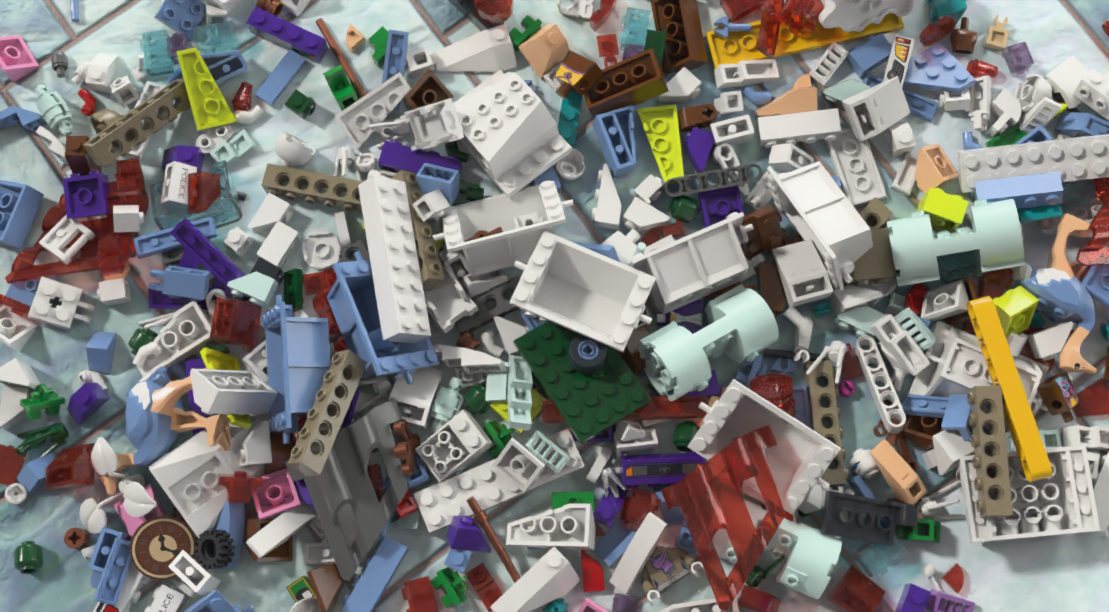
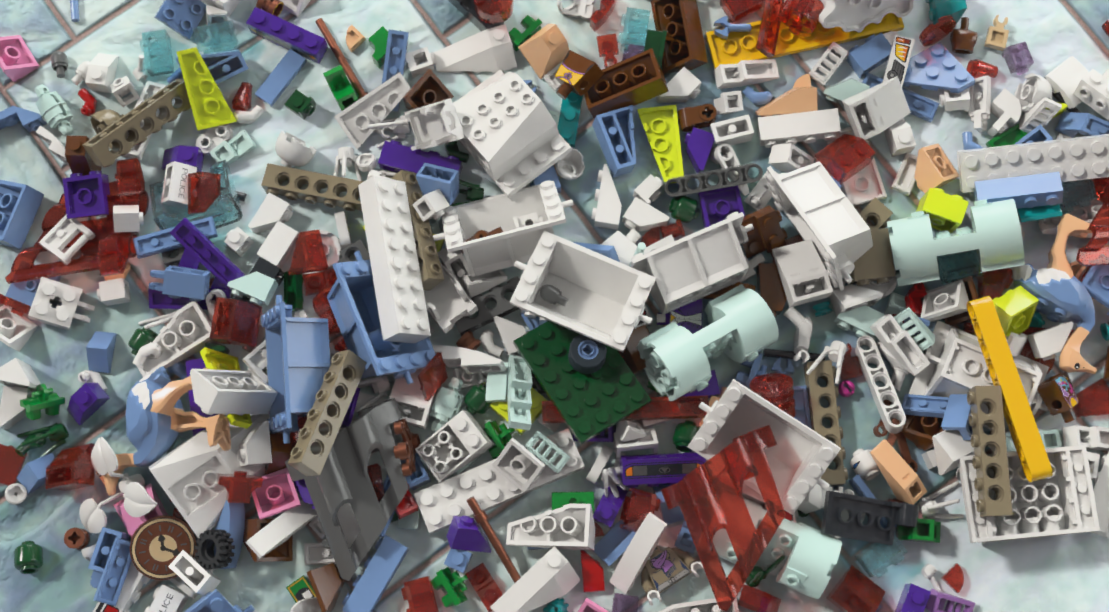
(177, 42): clear purple brick -> none
(308, 253): none -> clear red wing
(432, 376): none -> clear red piece
(552, 295): none -> dark grey cylinder
(845, 157): none -> clear red slope

